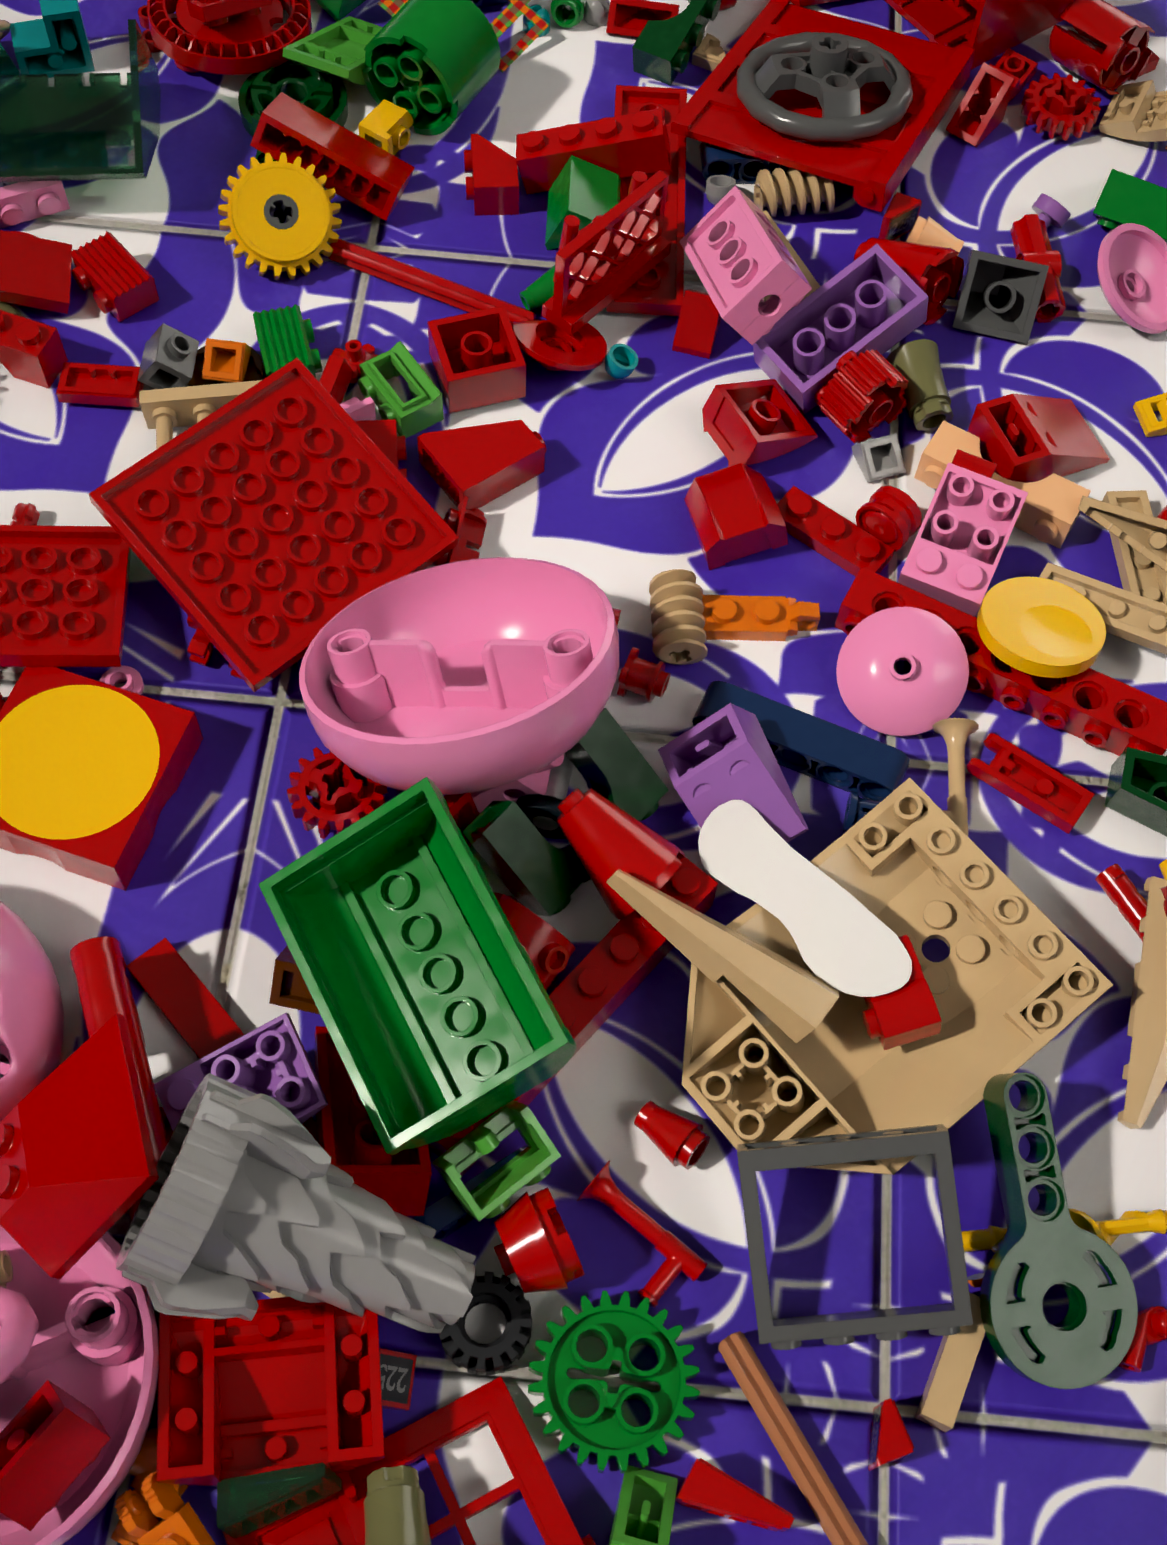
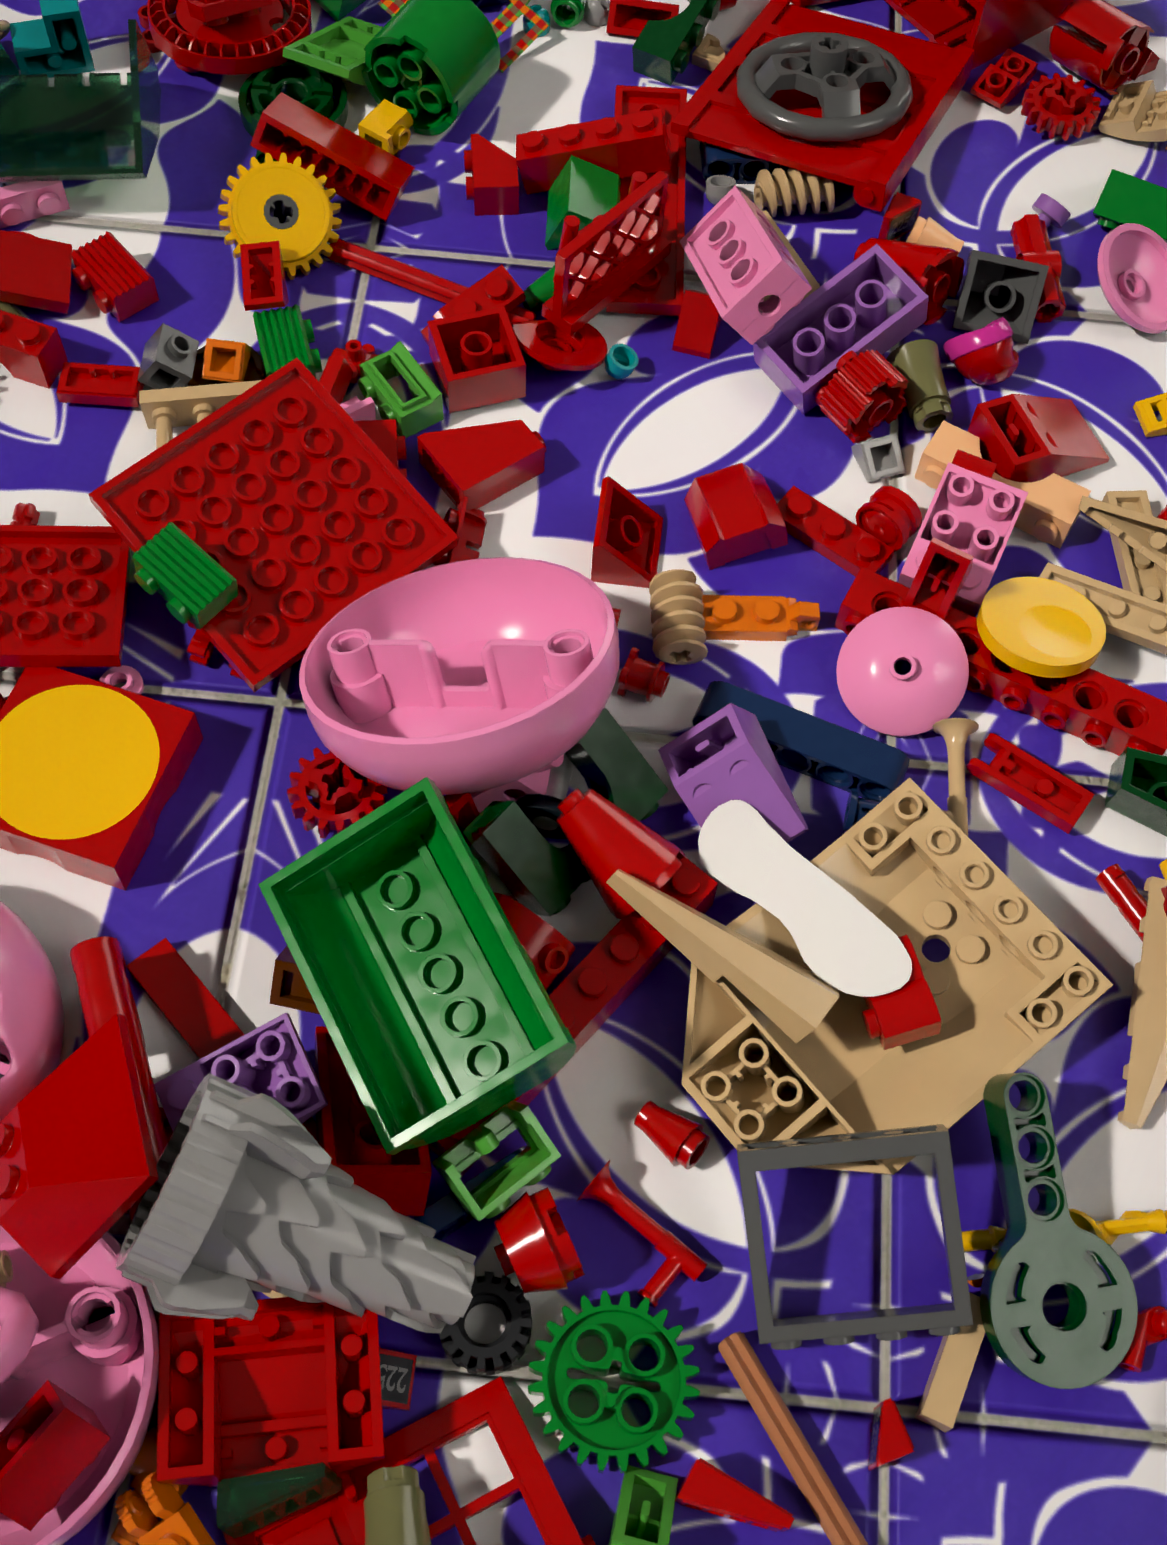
(184, 576): none -> green brick
(263, 276): none -> red slope
(491, 291): none -> red hinge
(625, 538): none -> red slope
(754, 421): red slope -> none
(939, 578): none -> red slope
(982, 105): red slope -> none
(985, 353): none -> piece

